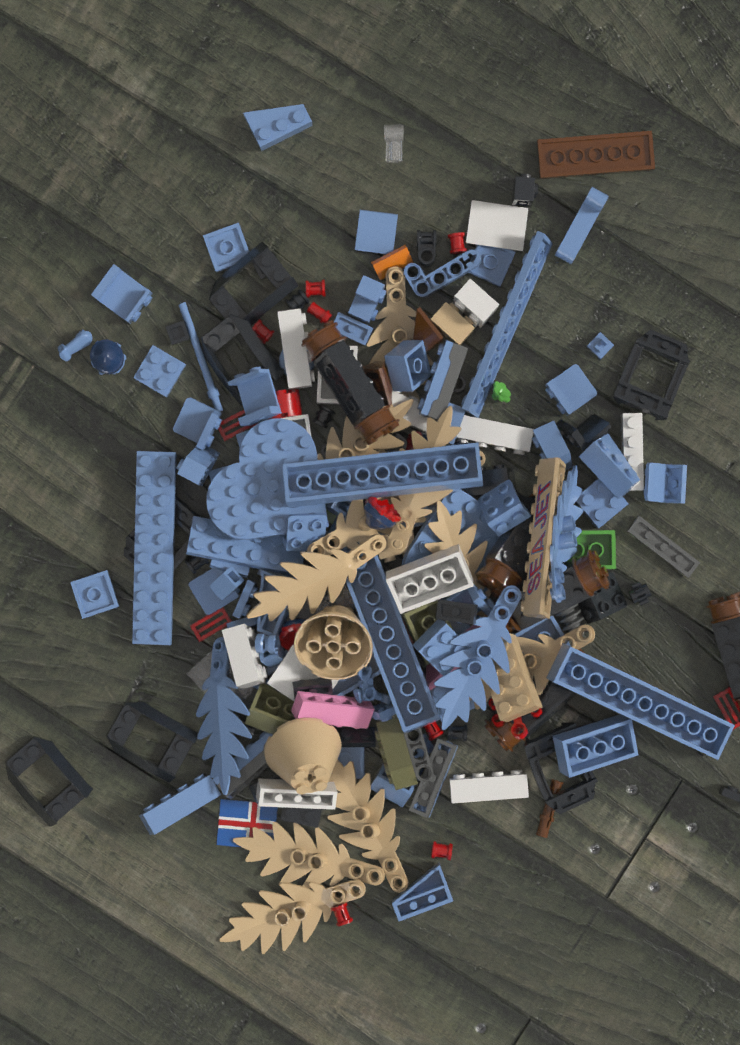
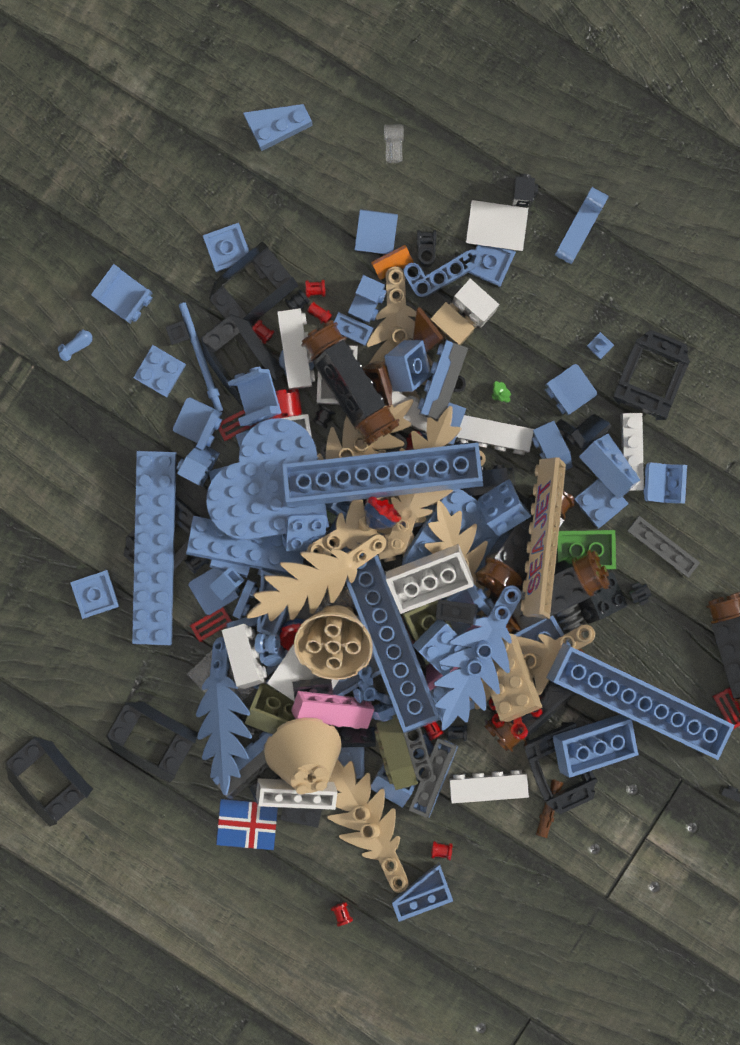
(107, 357): dark blue hair -> none
(180, 804): medium blue wedge -> none
(288, 912): tan plant -> none
(305, 856): tan plant -> none
(457, 243): red bush -> none
(507, 325): medium blue plate -> none
(564, 533): medium blue plant -> none
(596, 154): reddish brown plate -> none

